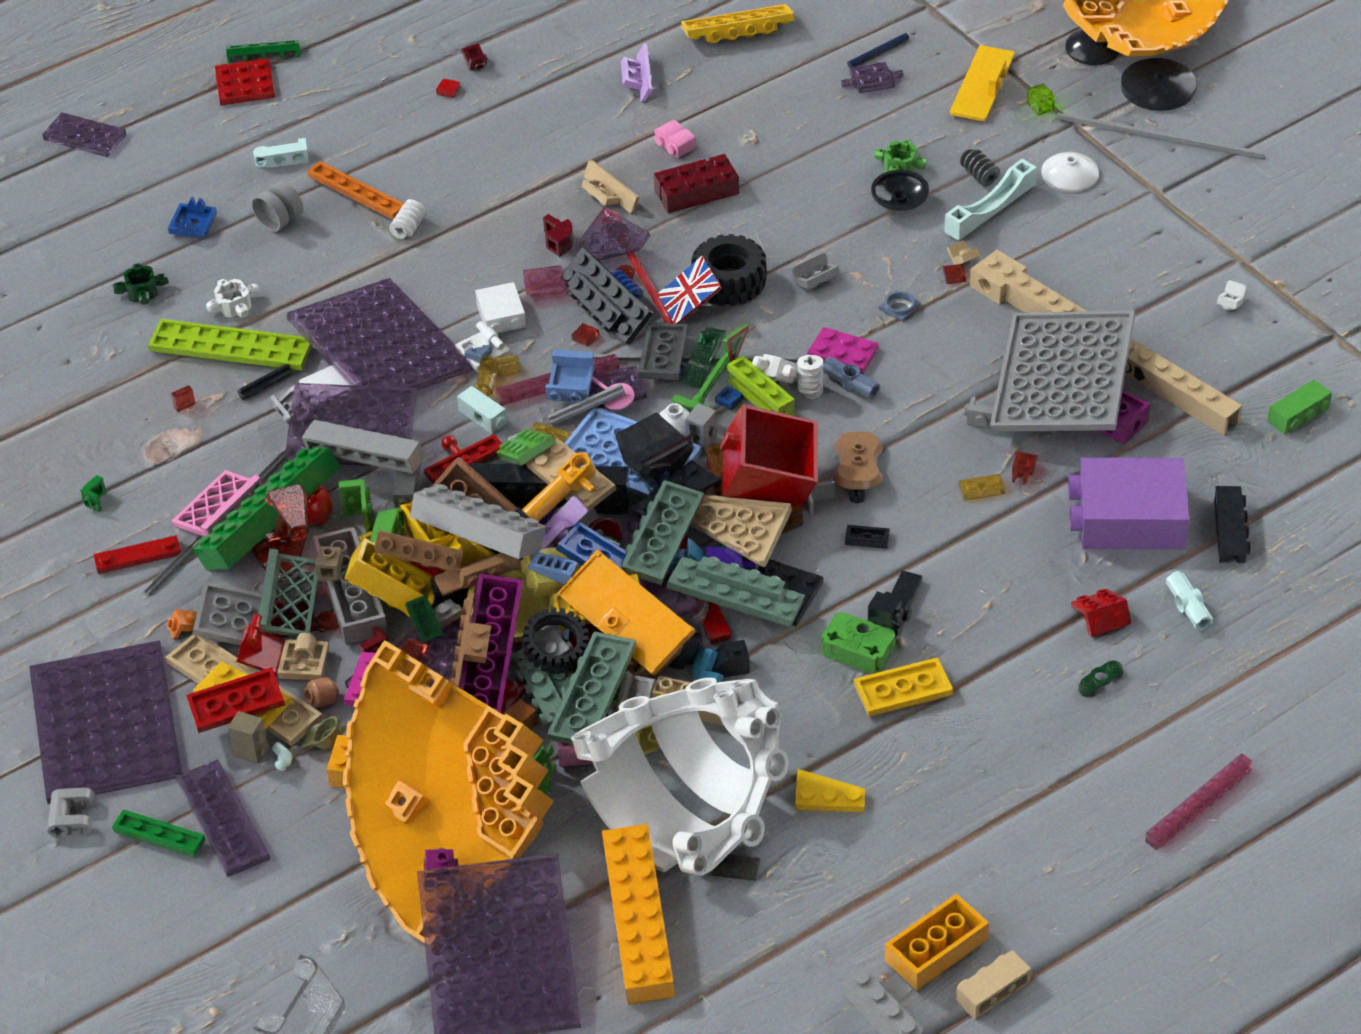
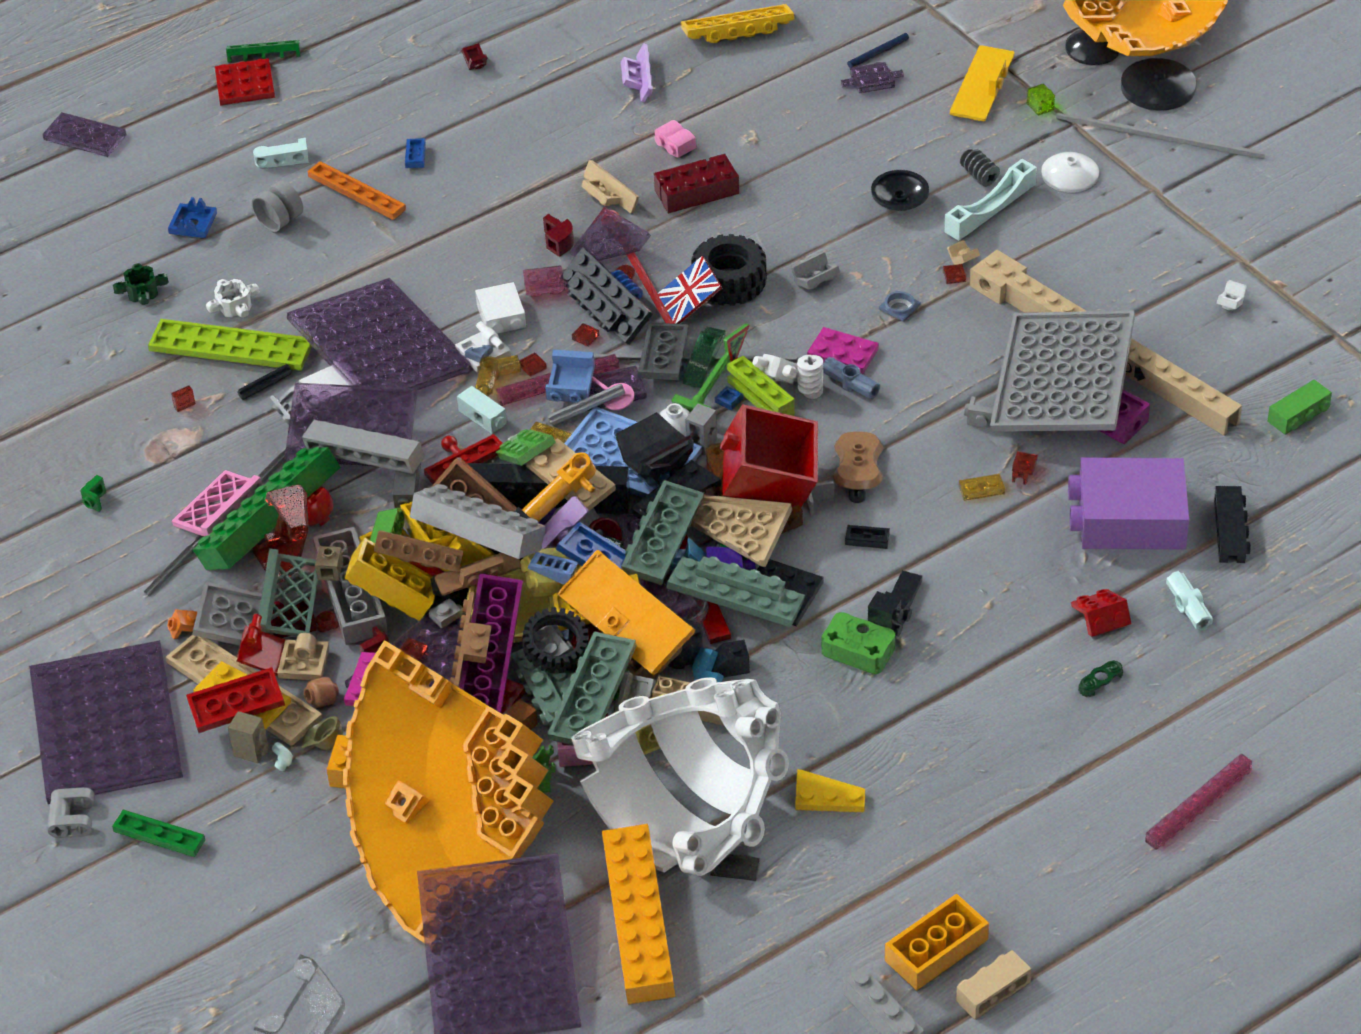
(137, 554): red plate -> none
(222, 818): clear purple plate -> none
(354, 501): bright green bracket -> none
(407, 219): white piece -> none
(415, 153): none -> blue plate
(424, 619): dark green tile -> none
(439, 859): magenta brick -> none
(448, 88): red tile -> none
(532, 364): none -> clear red tile
(903, 687): yellow plate -> none
(906, 151): bright green piece -> none

